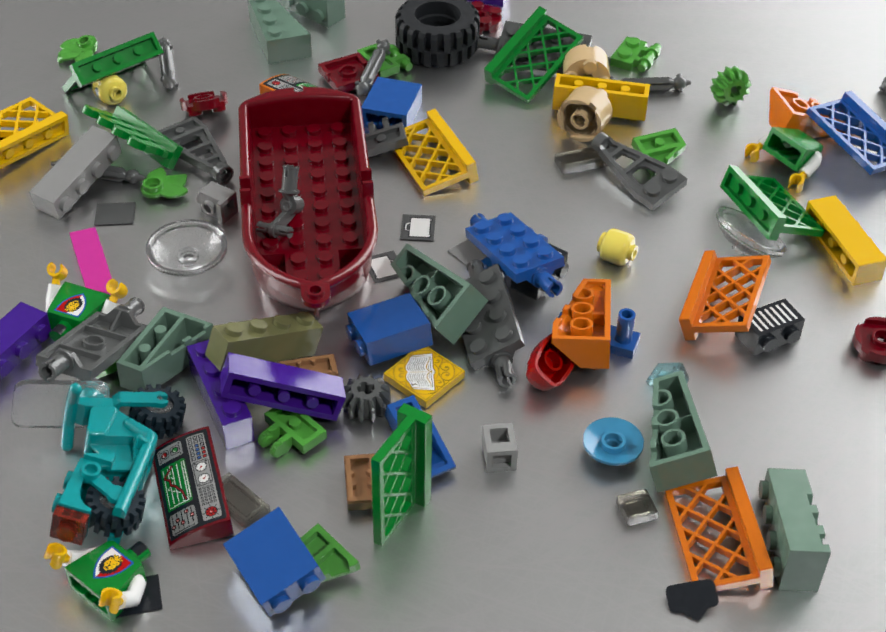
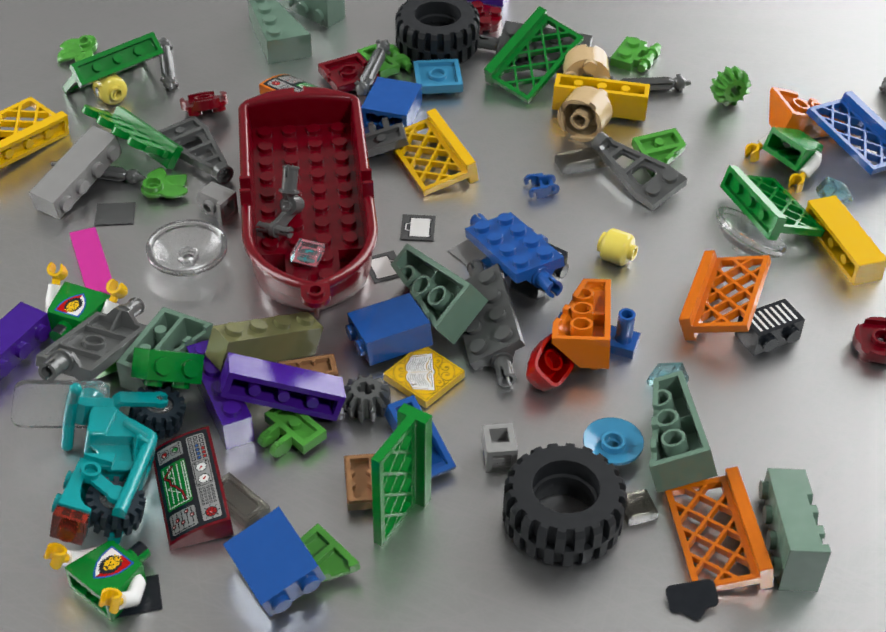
(167, 366): none -> green brick
(307, 252): none -> clear light blue tile
(438, 76): none -> dark azure plate
(546, 185): none -> blue piece
(560, 535): none -> black tyre
(832, 187): none -> clear light blue slope

